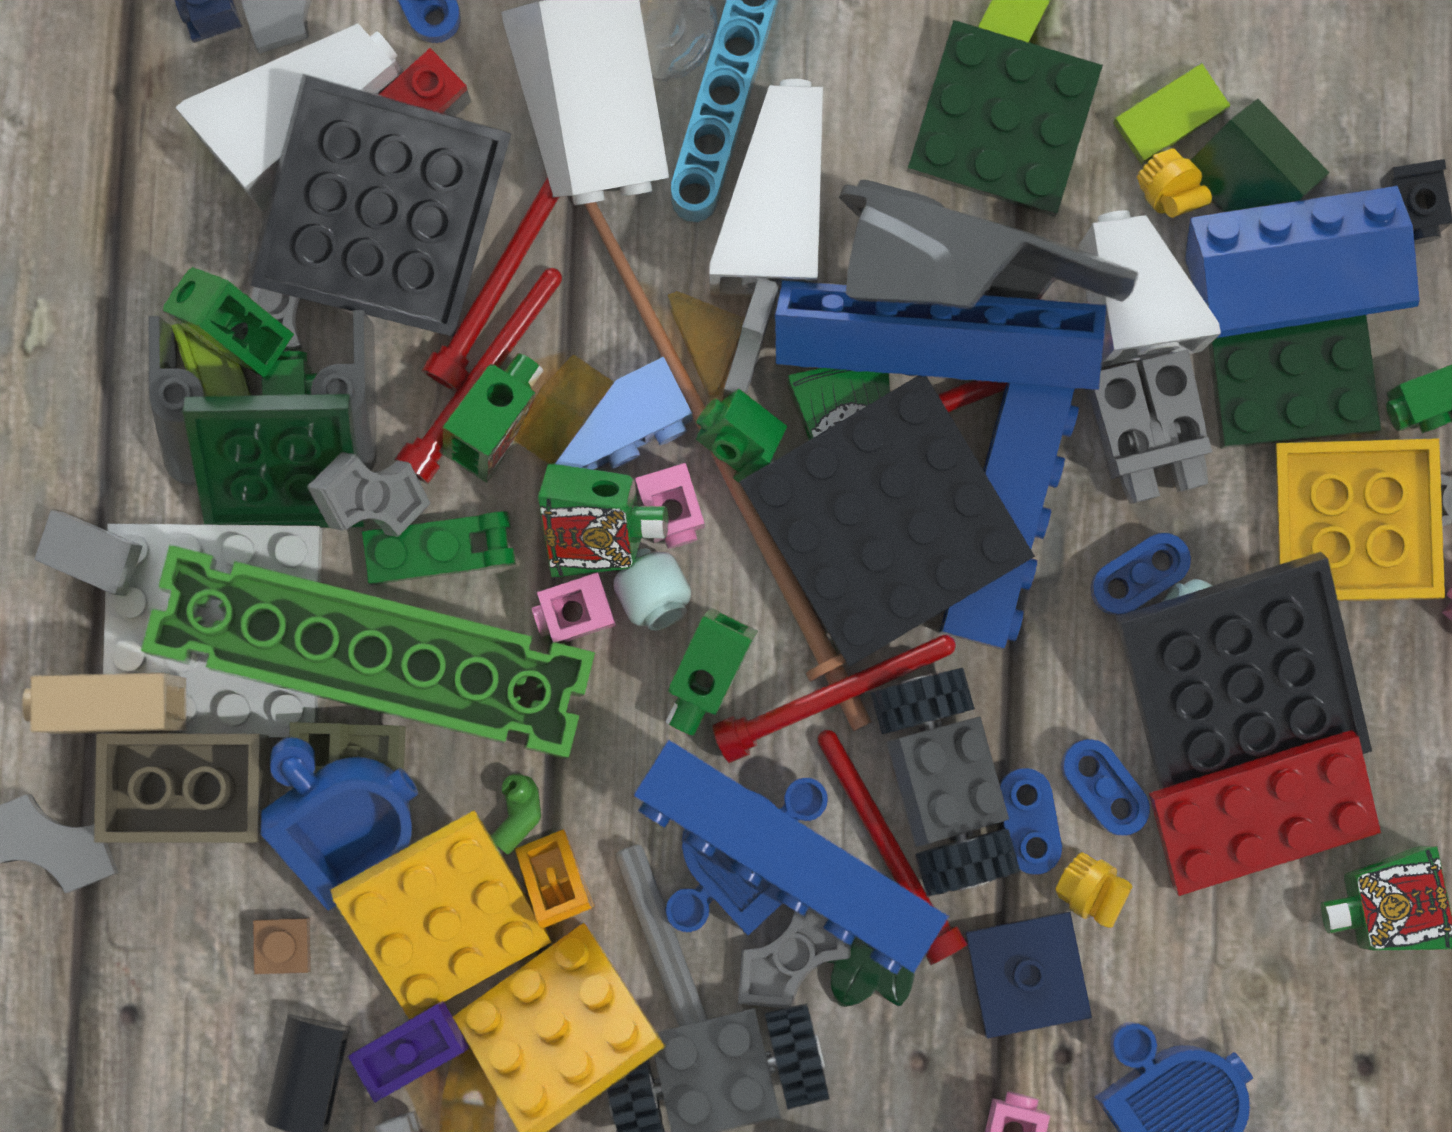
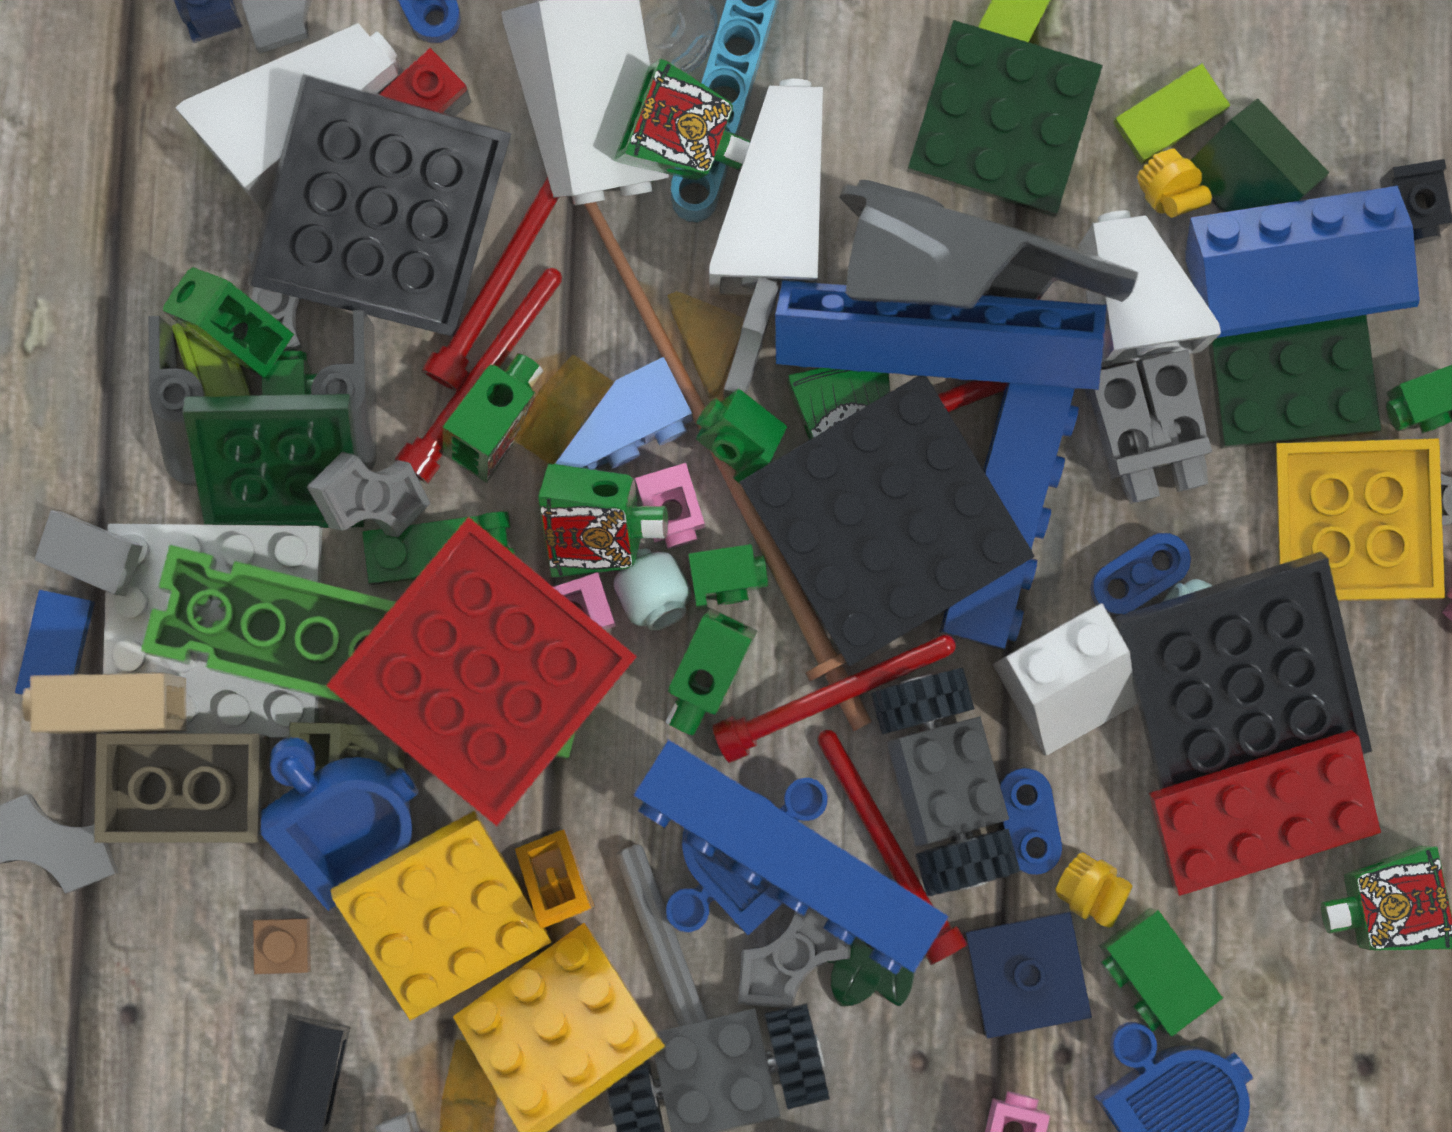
(55, 637): none -> blue tile
(408, 1051): dark purple plate -> none
(481, 671): none -> red plate
(522, 811): bright green arm -> none
(679, 126): none -> torso
(726, 575): none -> green brick
(1070, 679): none -> white slope
(1105, 786): blue plate -> none
(1159, 973): none -> green brick

